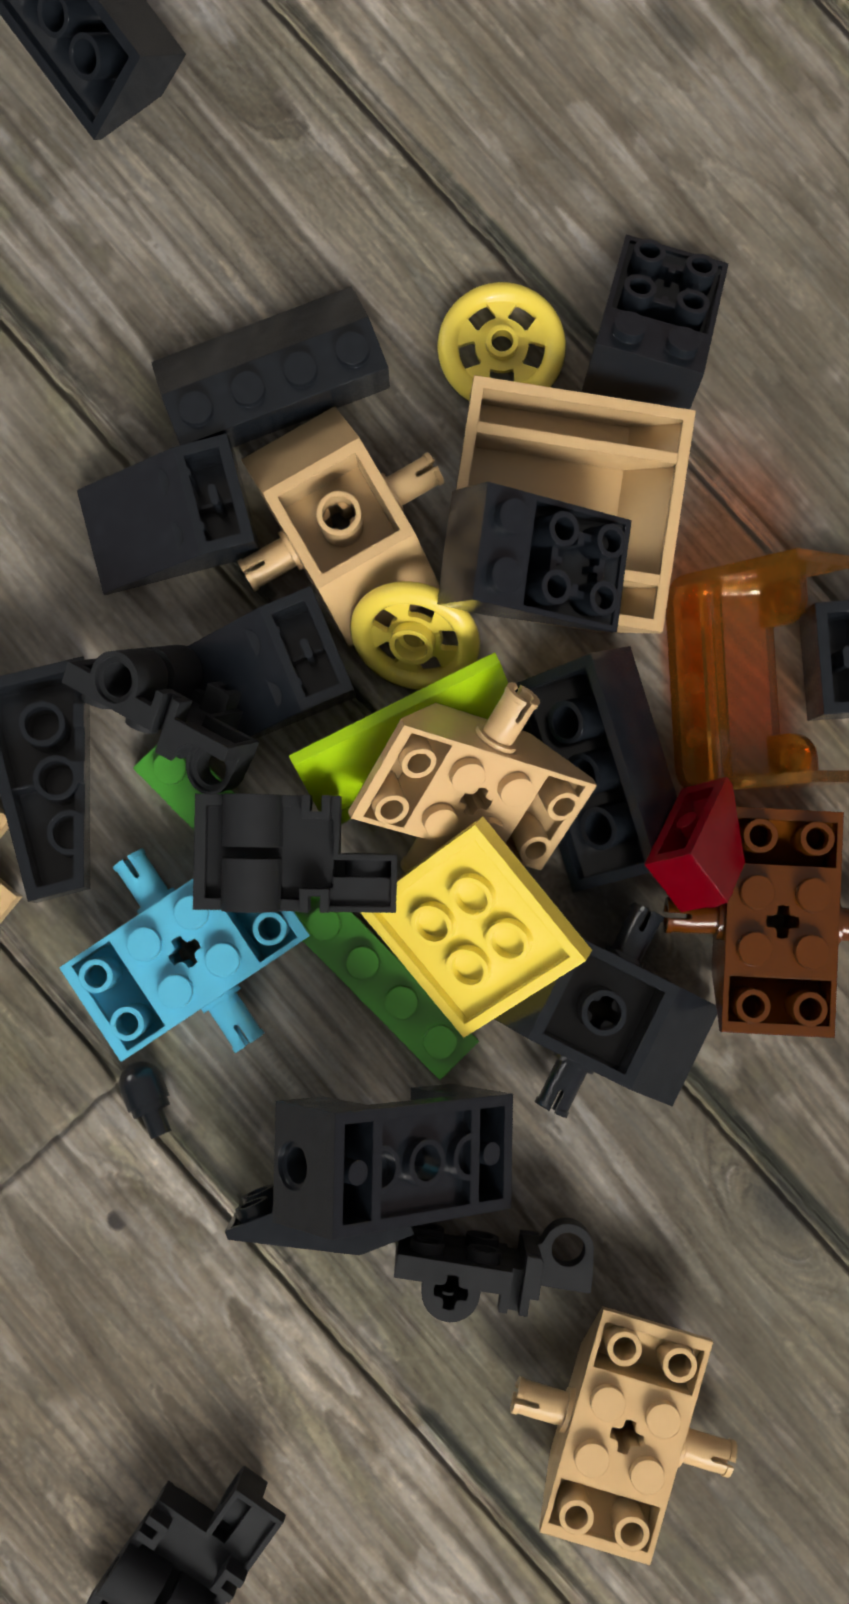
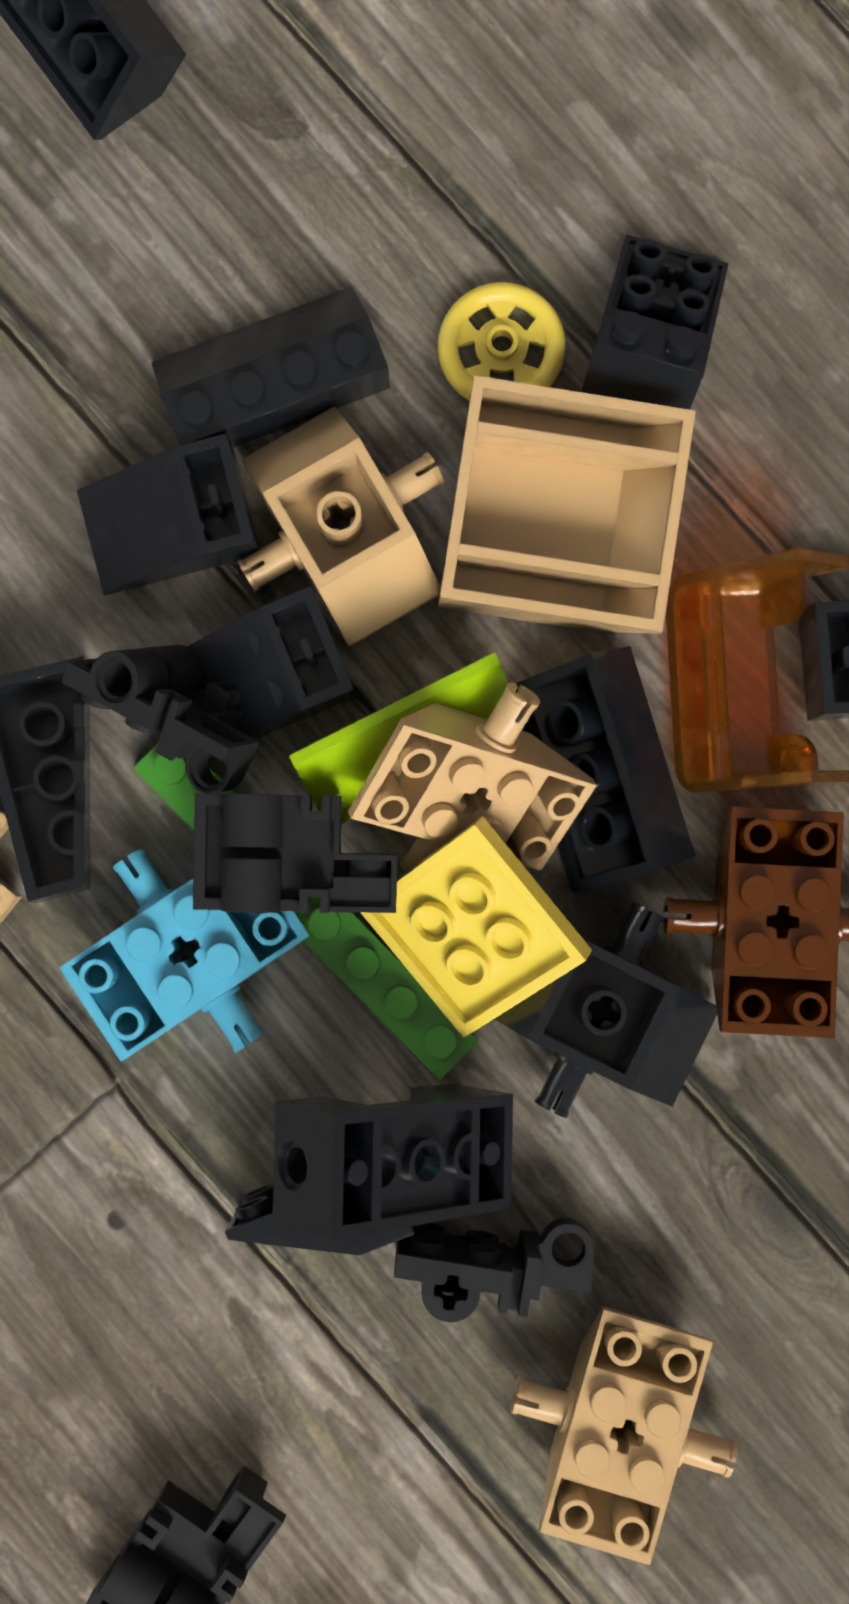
(146, 1096): black cylinder -> none
(412, 635): light yellow plate -> none
(533, 558): black slope -> none
(699, 847): dark red slope -> none

